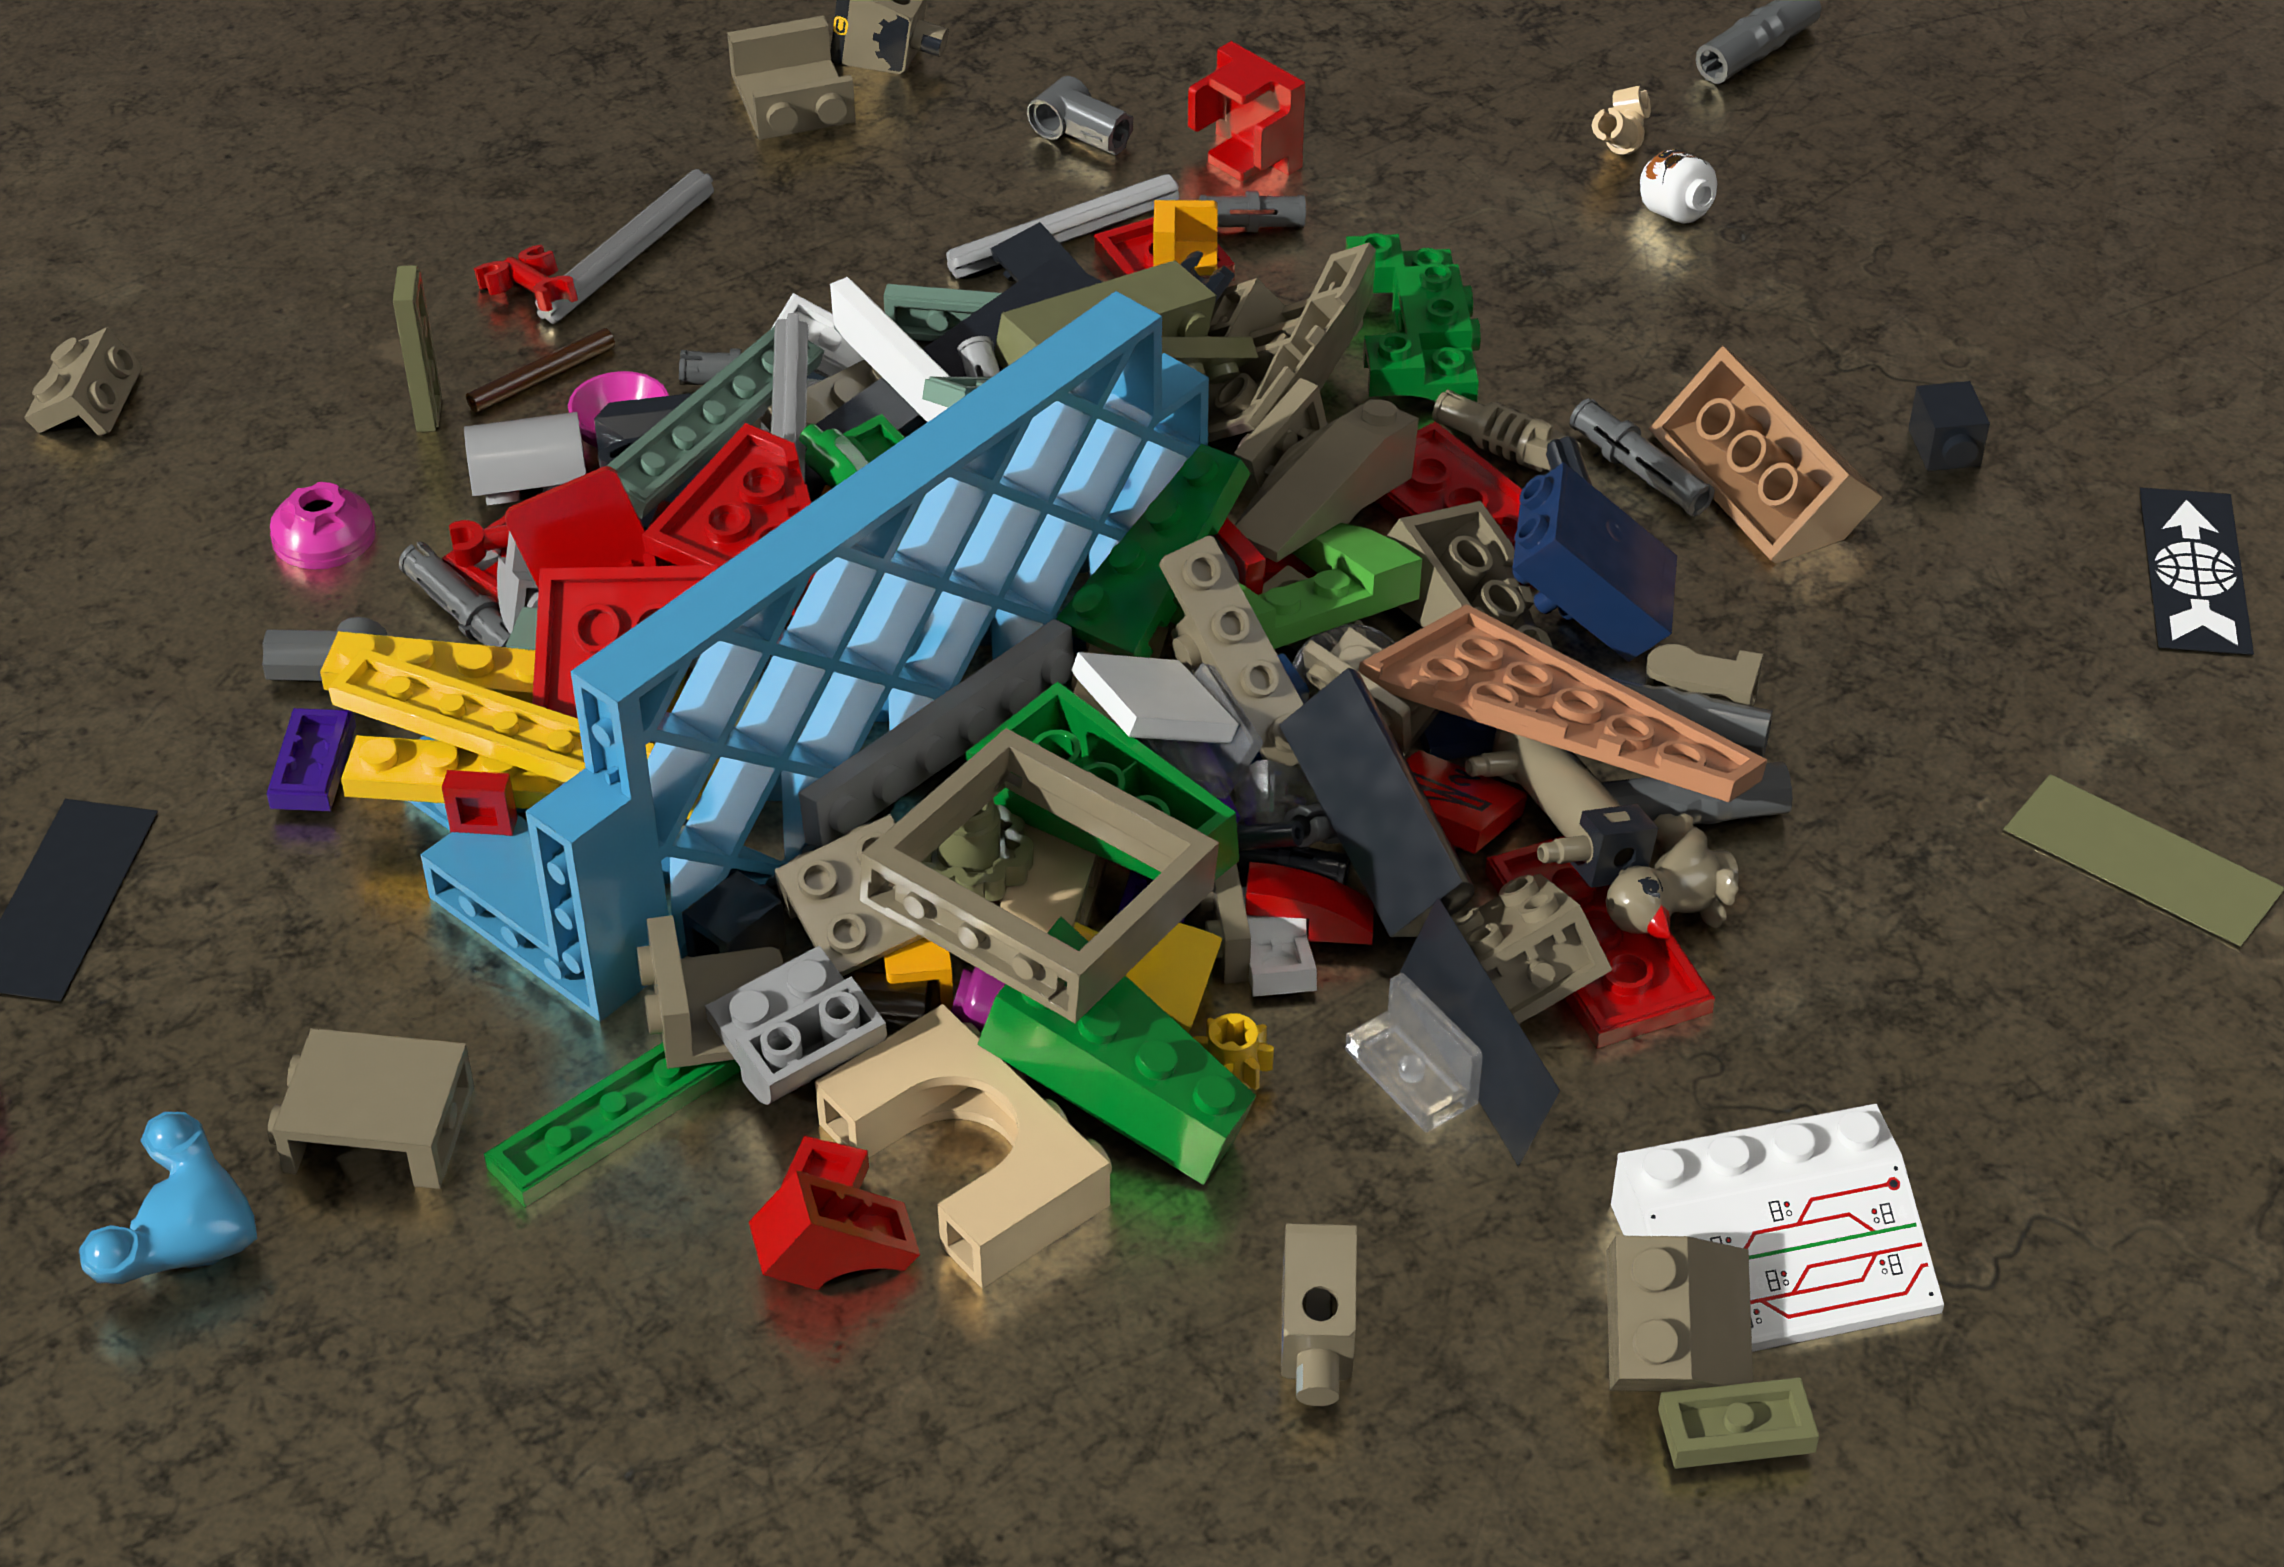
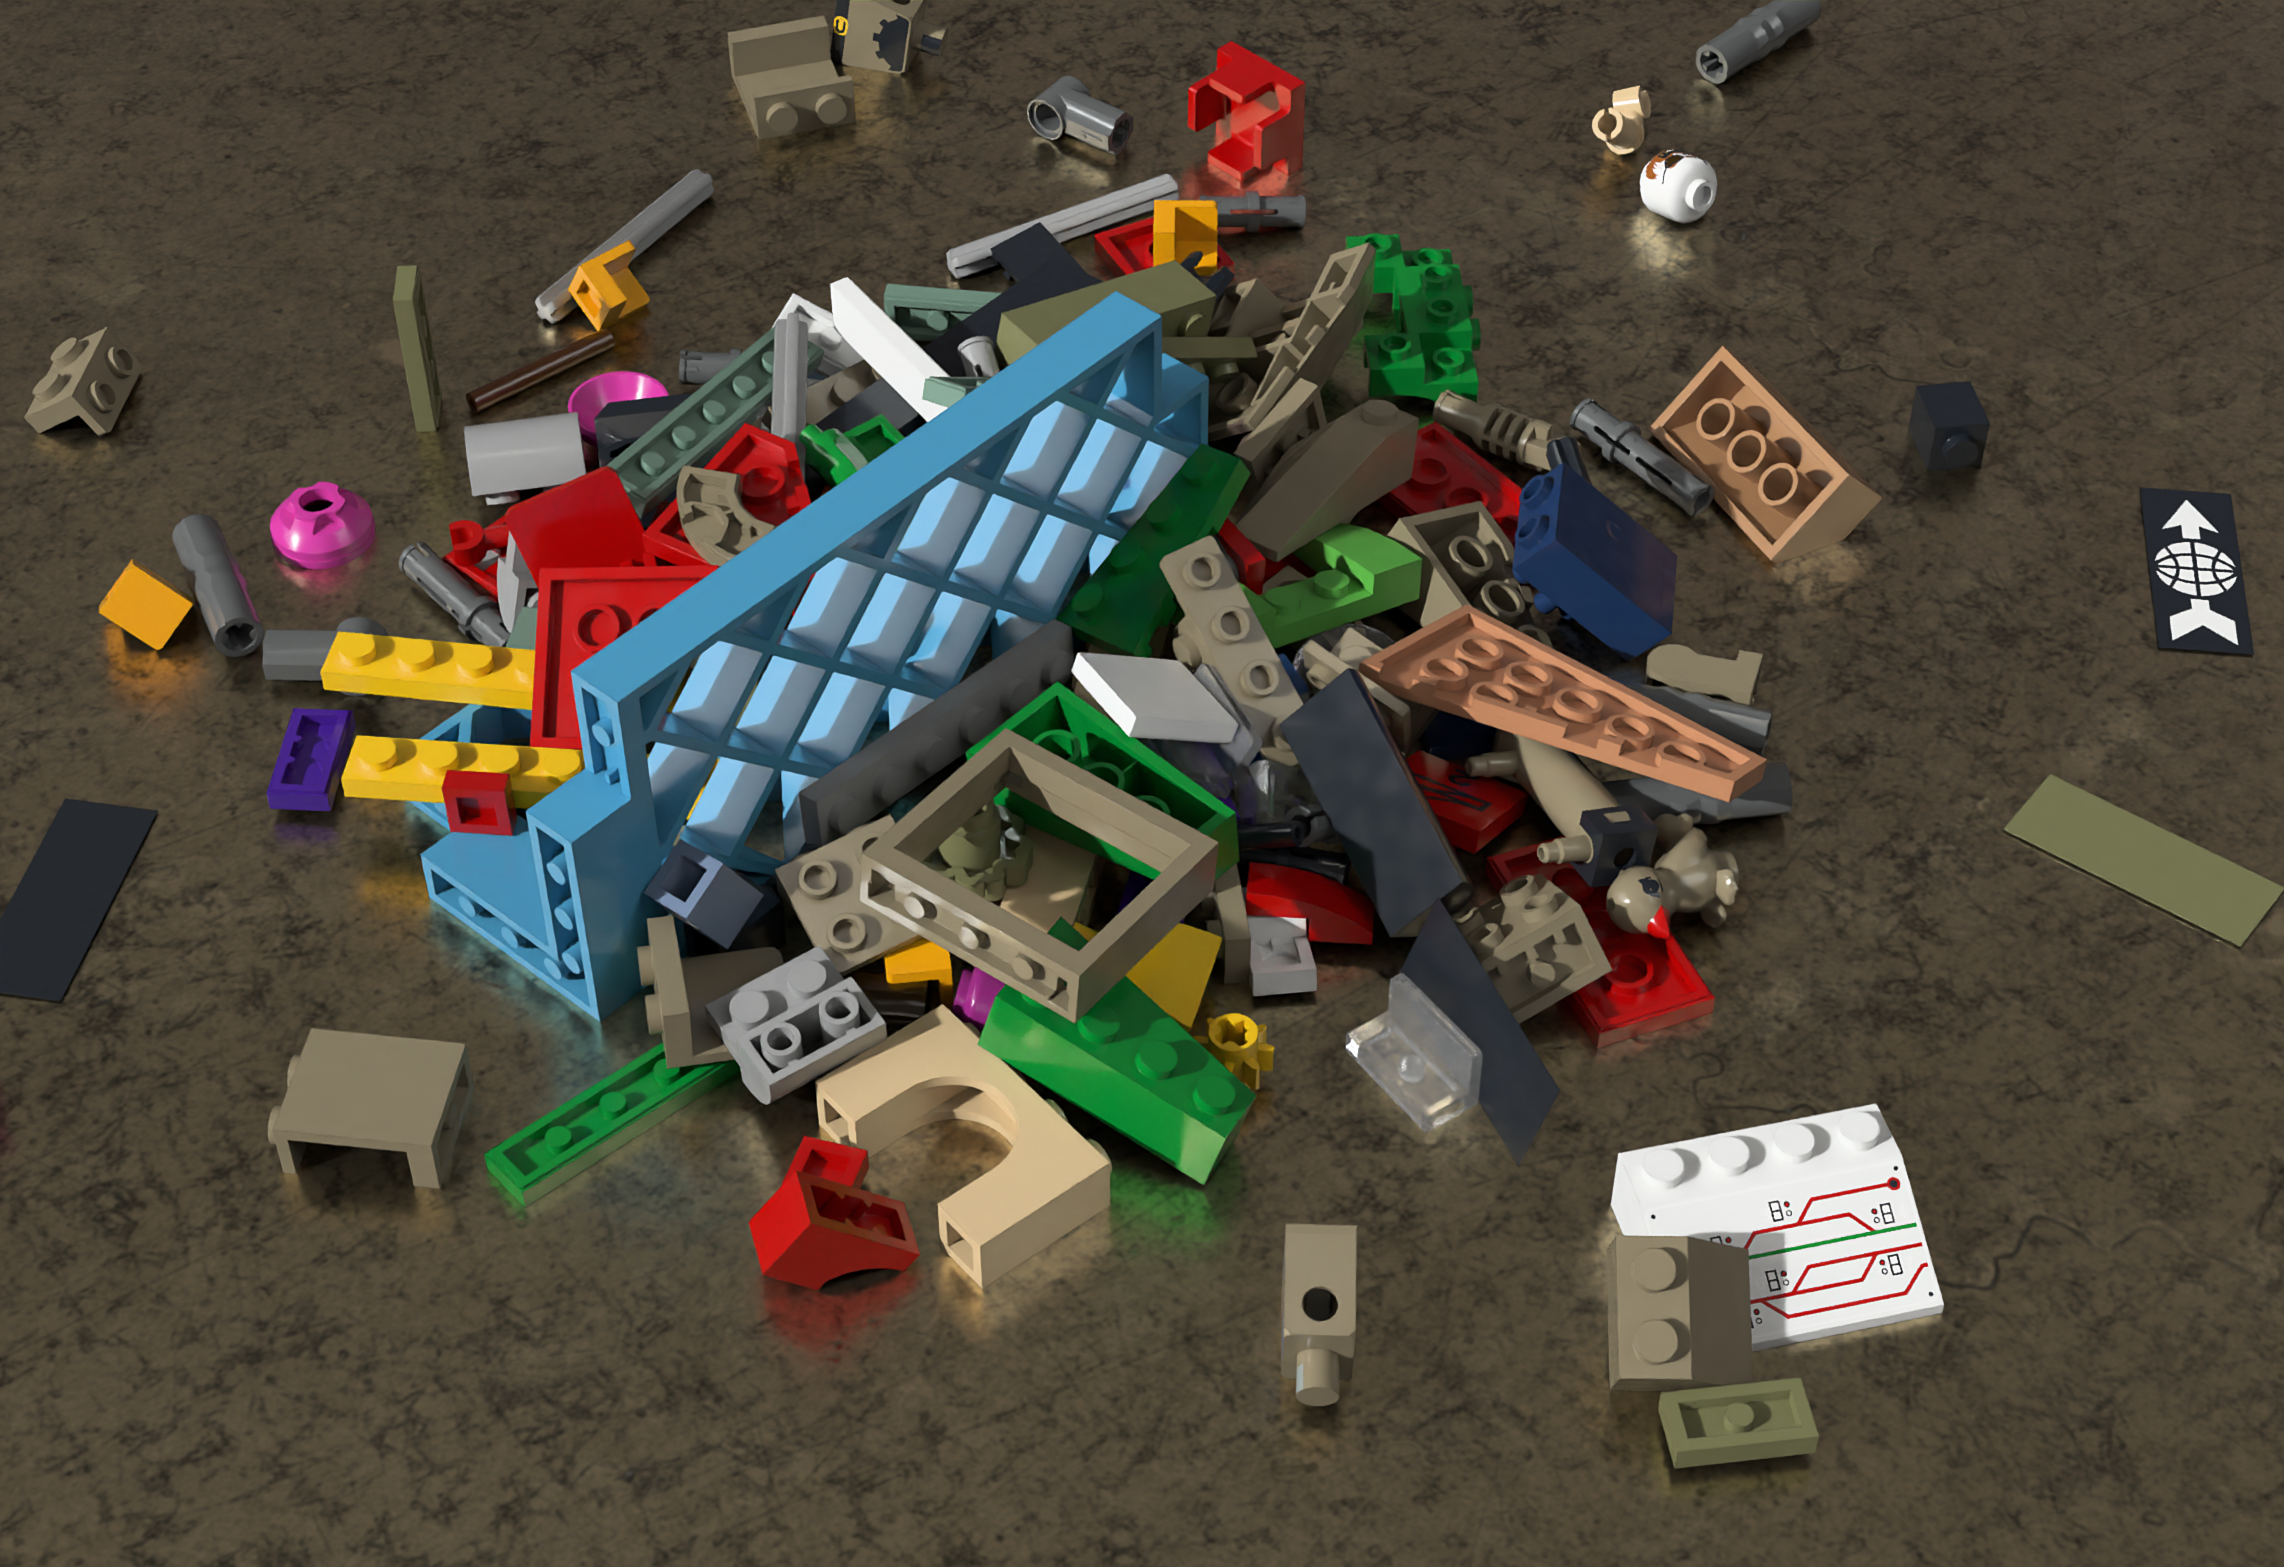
(145, 605): none -> light orange panel
(183, 1220): dark azure head -> none
(217, 585): none -> dark grey axle
(461, 714): yellow plate -> none
(532, 273): red bar -> none
(608, 288): none -> light orange panel
(703, 893): none -> sand blue brick
(715, 515): none -> dark tan tile

